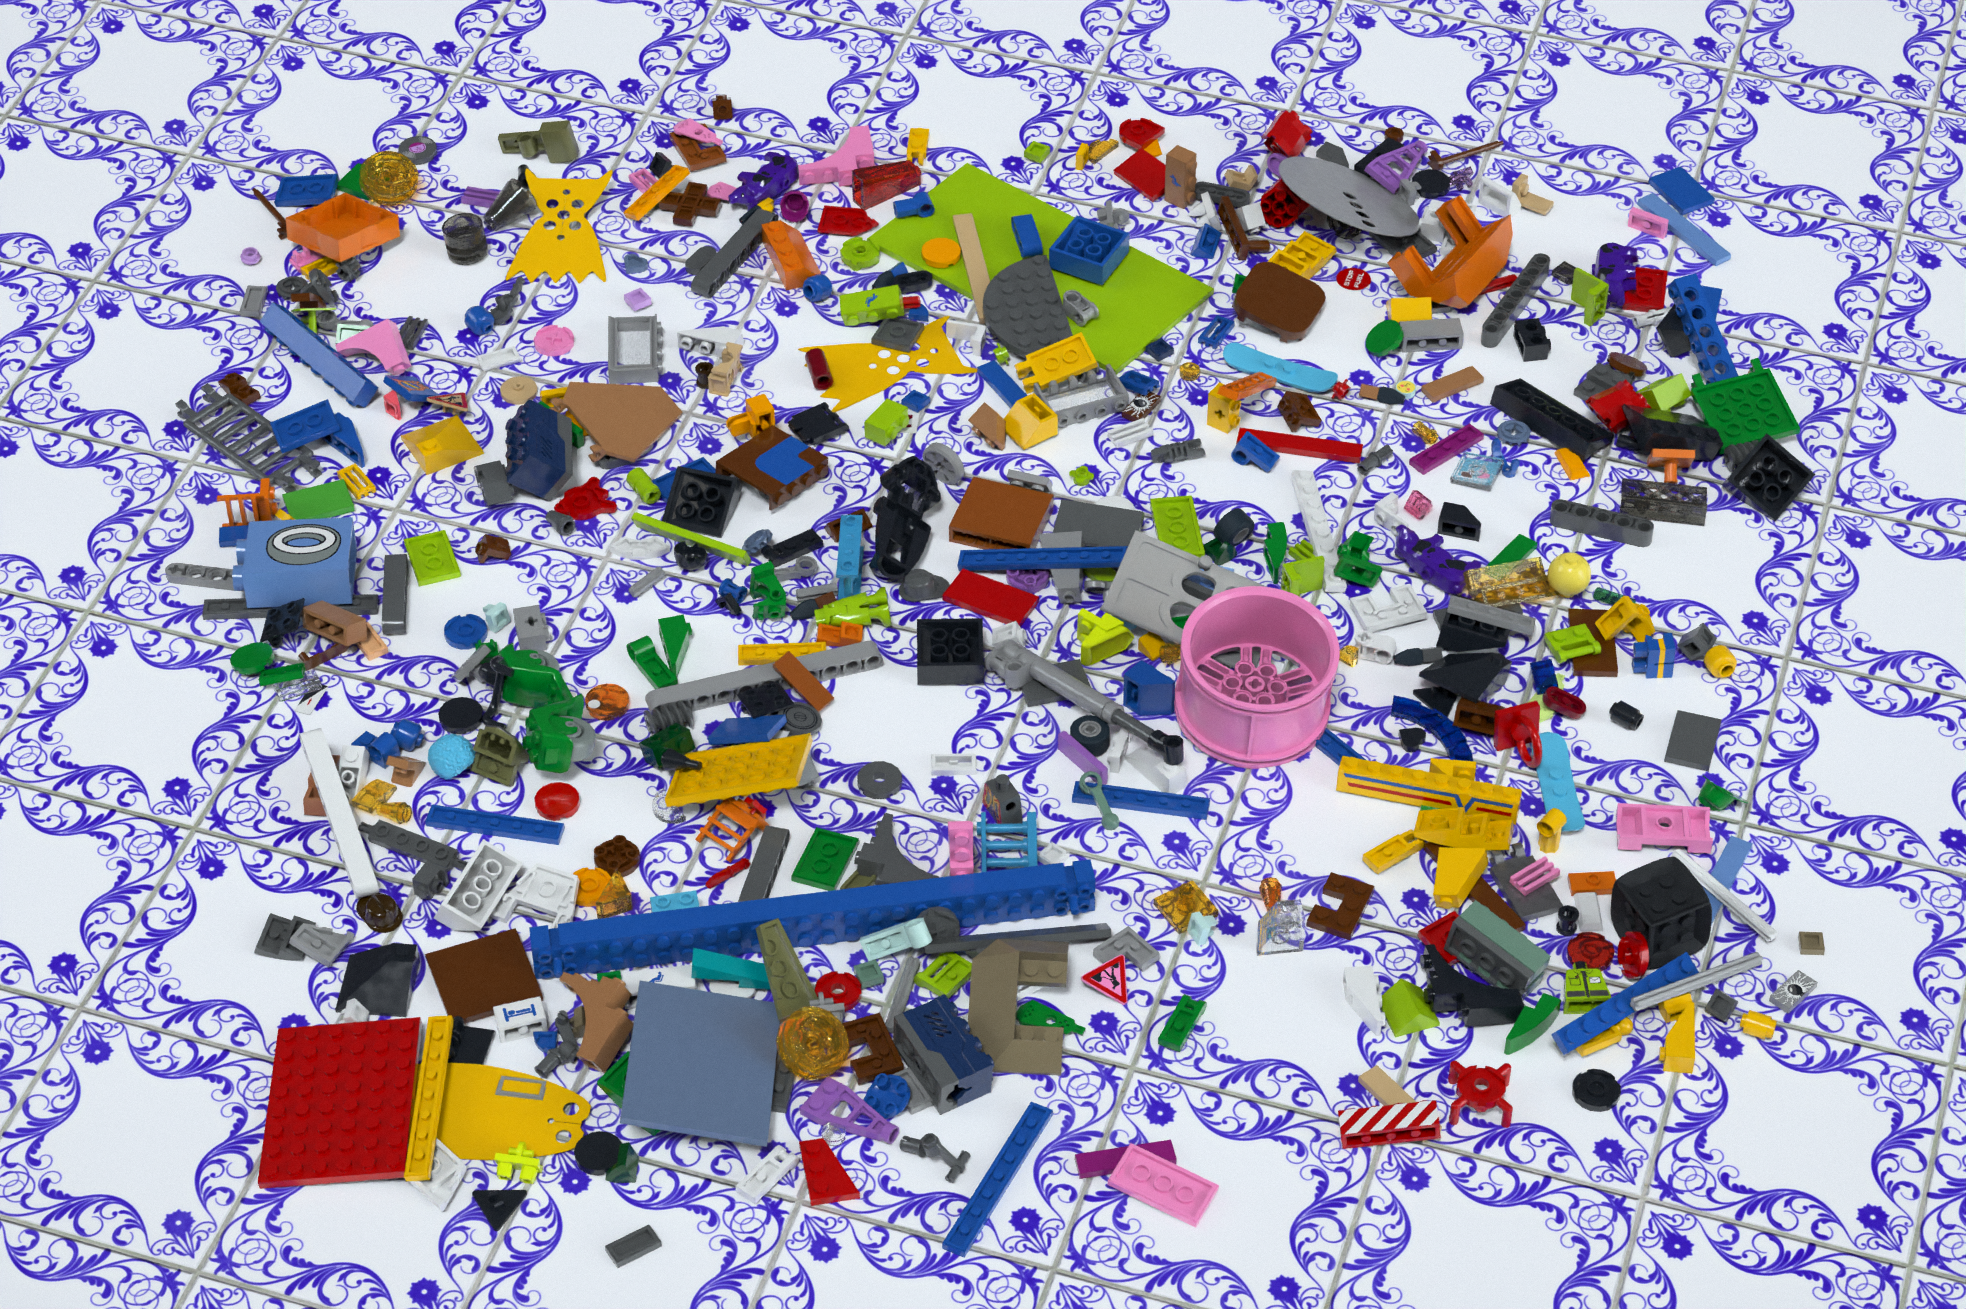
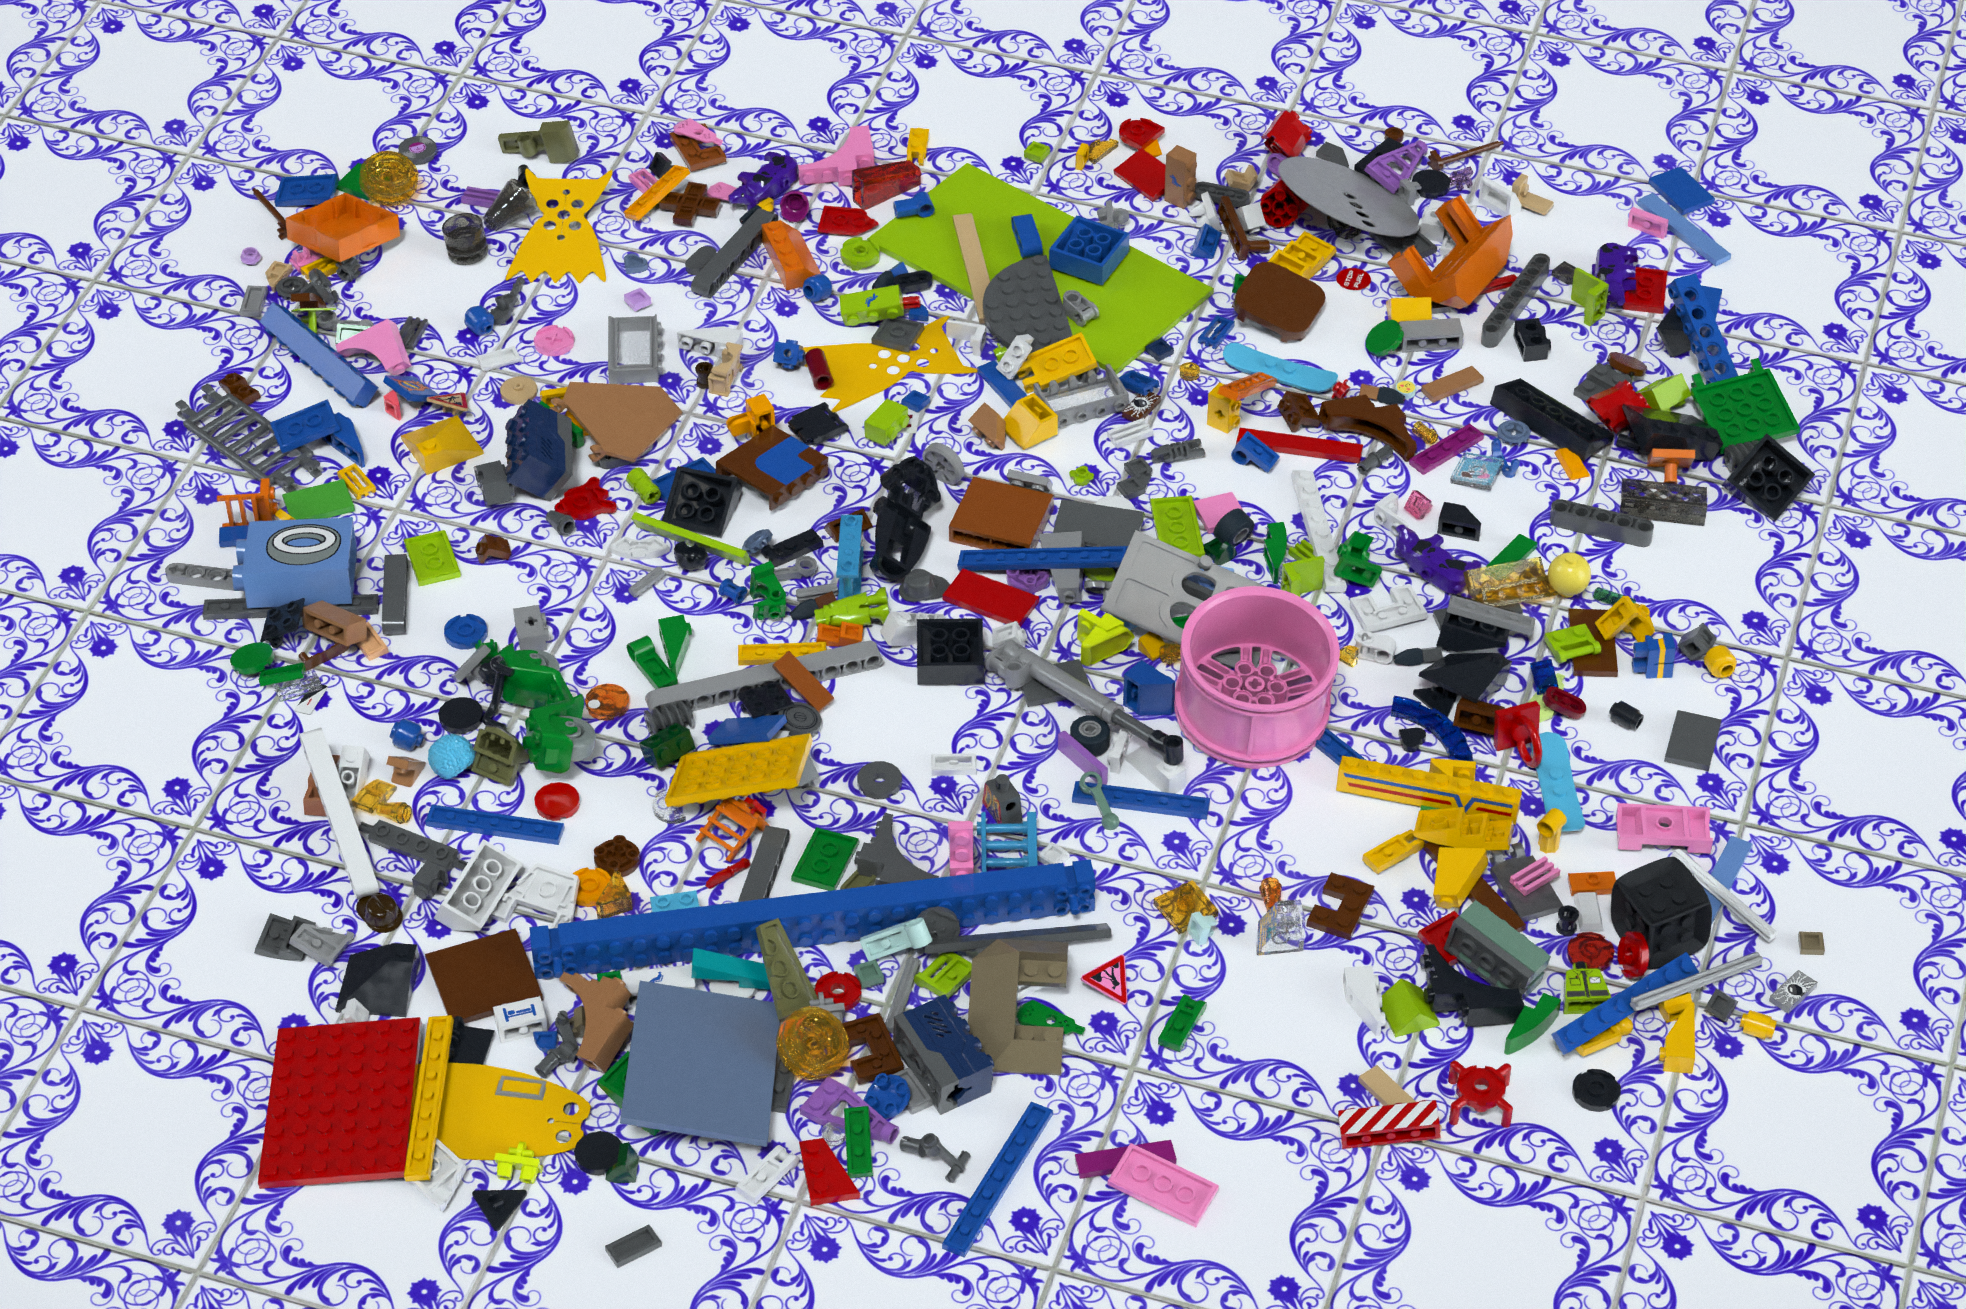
(277, 272): none -> tan tile
(378, 747): blue plate -> none
(496, 616): light aqua tile -> none
(674, 761): black cone -> none
(722, 107): reddish brown bracket -> none
(729, 603): black tile -> none
(782, 351): none -> blue brick
(858, 1142): none -> green tile
(901, 627): none -> white slope
(941, 252): light orange tile -> none
(1015, 356): none -> white bracket
(1131, 946): light grey plate -> none
(1140, 476): none -> dark grey tile
(1213, 508): none -> bright pink tile
(1362, 416): none -> reddish brown arch
(1652, 317): white pin -> none
(1716, 796): green piece -> none

